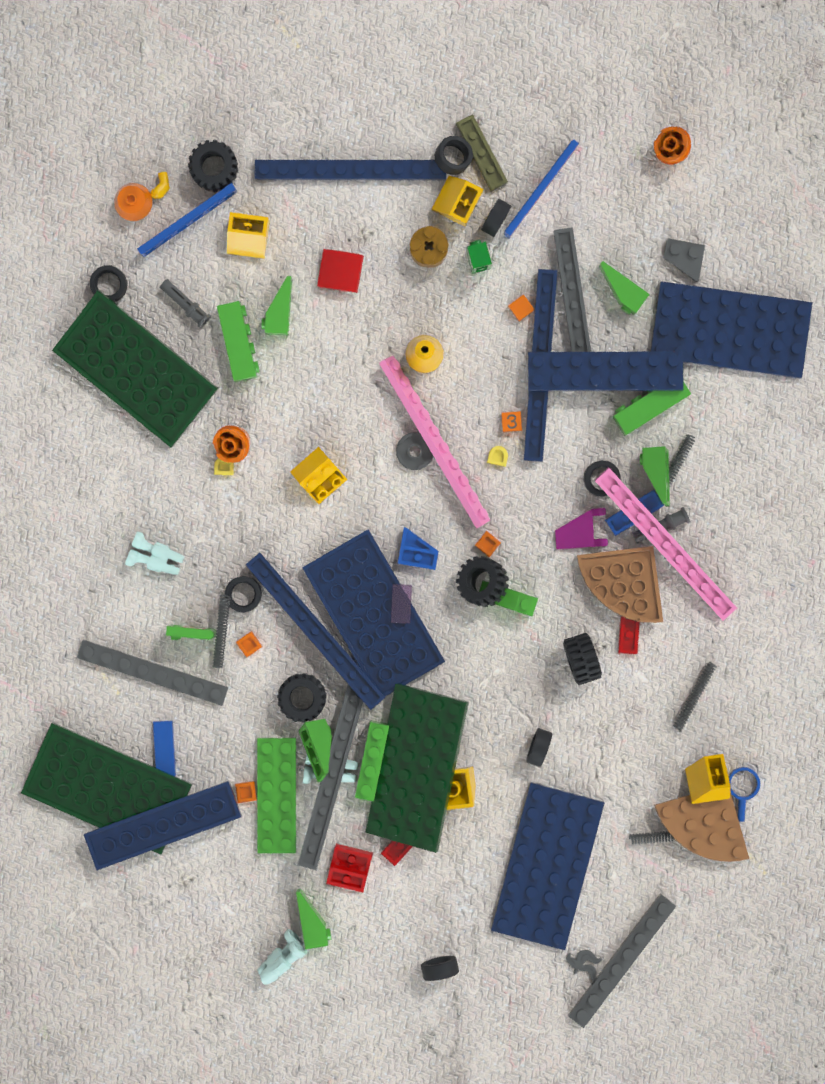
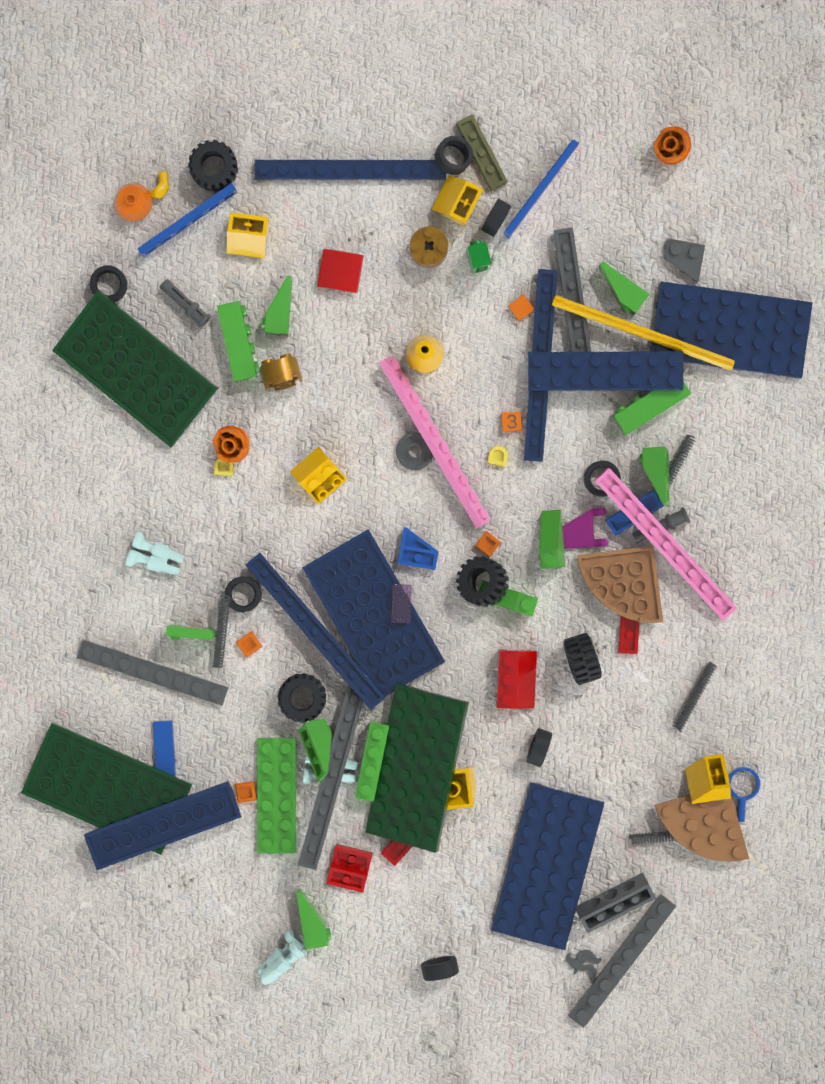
(280, 373): none -> pearl gold brick
(516, 679): none -> red slope
(551, 540): none -> bright green slope
(615, 902): none -> dark grey brick
(643, 332): none -> yellow axle

